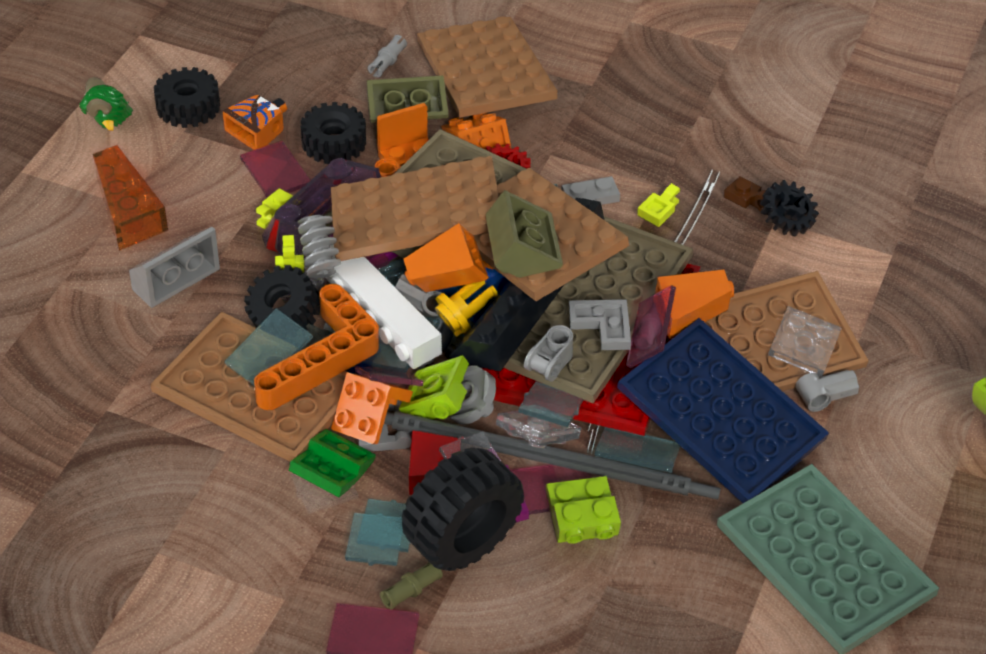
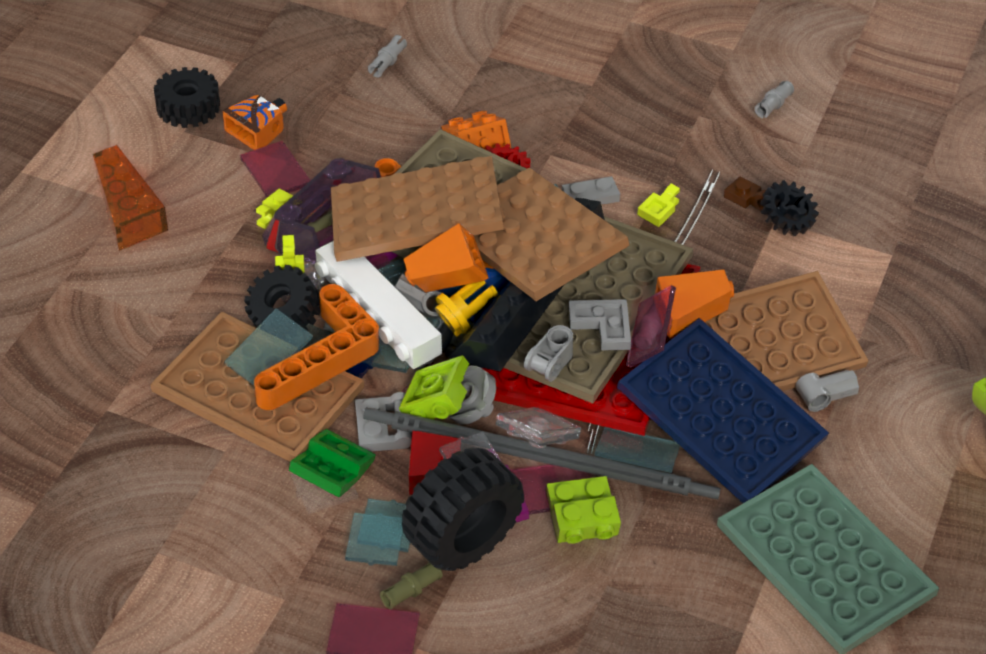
(104, 104): green hair -> none
(176, 268): light grey slope -> none
(317, 246): light grey piece -> none
(328, 120): black tyre -> none
(365, 406): orange bracket -> none
(388, 376): clear pink piece -> none
(399, 93): olive slope -> none
(402, 133): orange bracket -> none
(486, 66): medium nougat plate -> none
(522, 237): olive slope -> none
(550, 404): clear light blue piece -> none
(774, 99): none -> light grey pin
(804, 341): clear plate -> none

